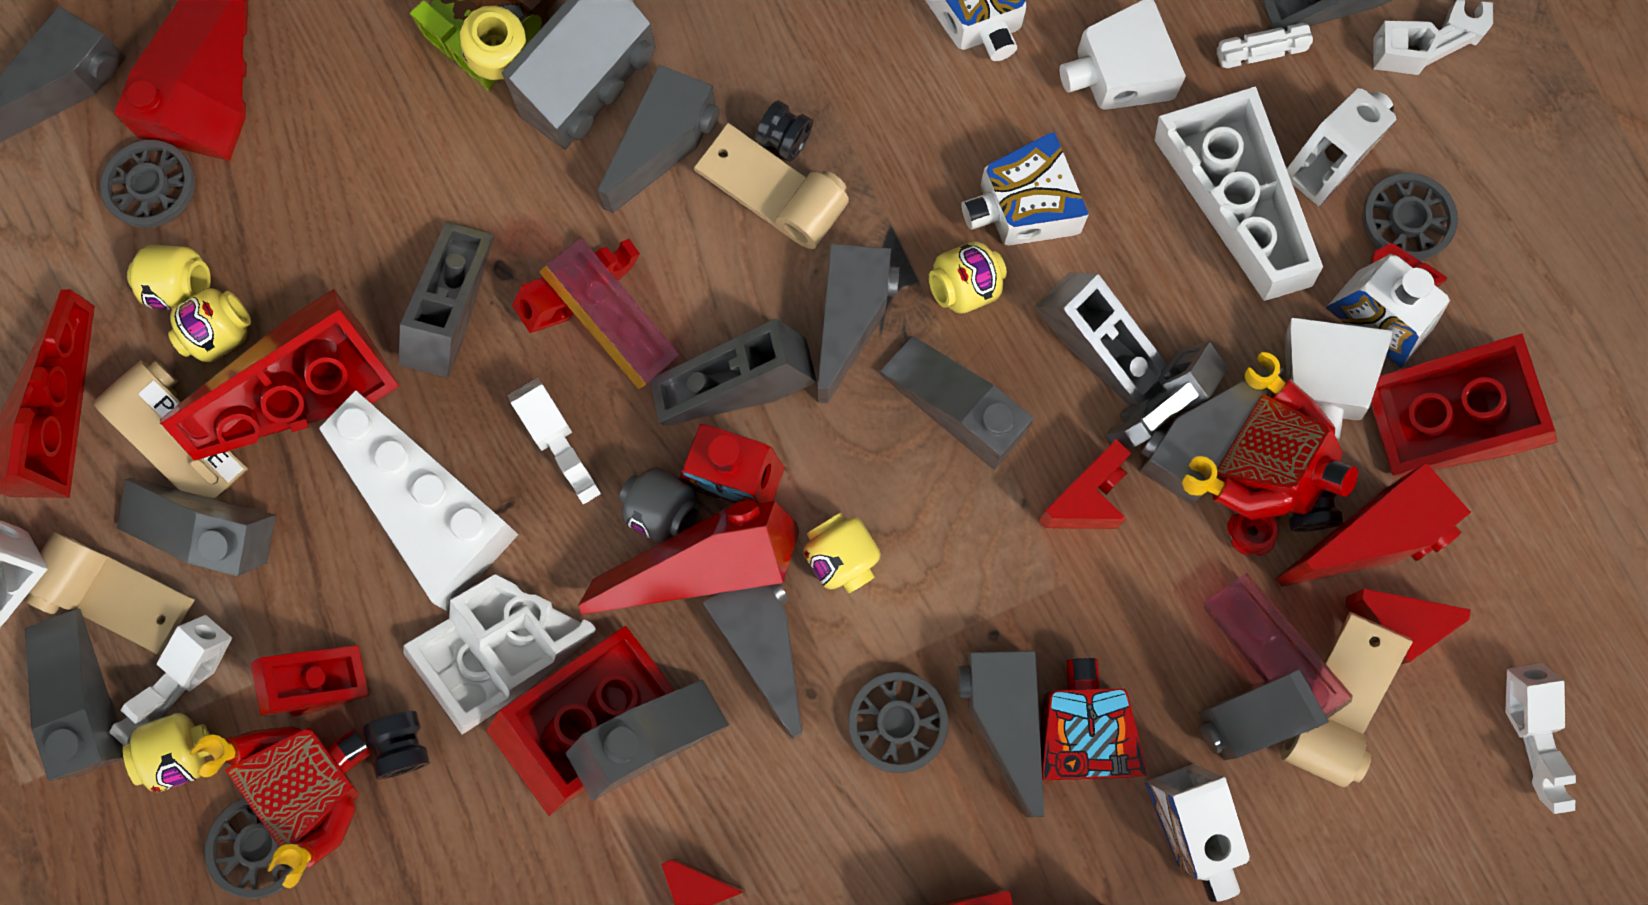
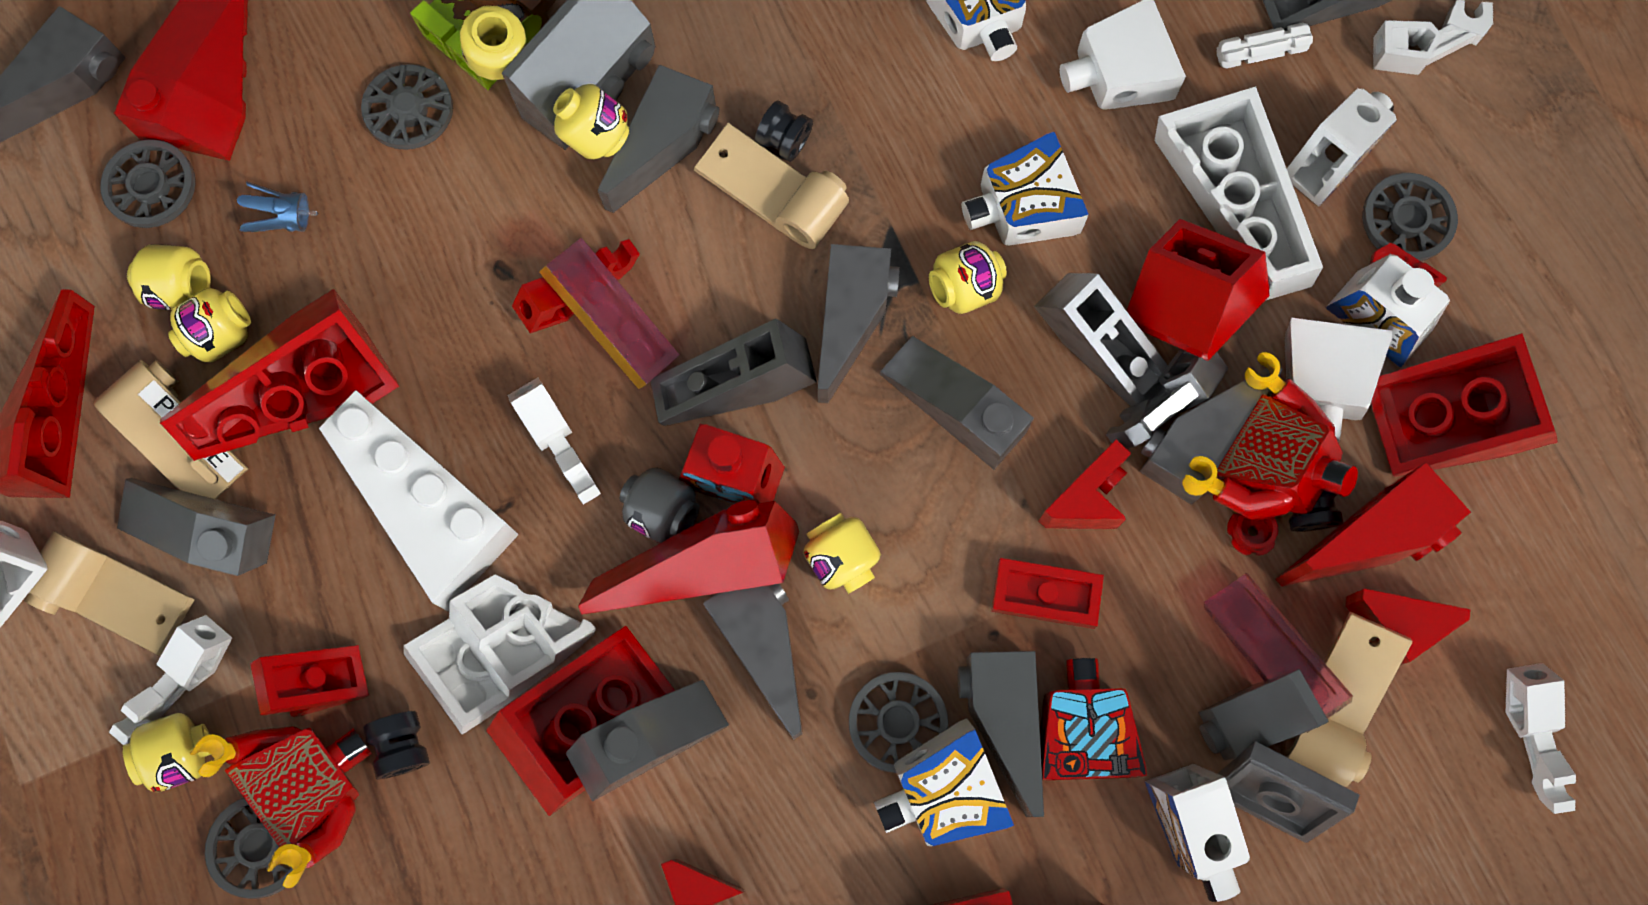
(69, 699): dark grey slope -> none
(290, 208): none -> flat silver piece
(407, 106): none -> dark grey wheel
(444, 300): flat silver slope -> none
(590, 121): none -> light yellow head
(946, 790): none -> torso
(1047, 593): none -> red plate
(1198, 288): none -> red slope
(1286, 793): none -> flat silver tile

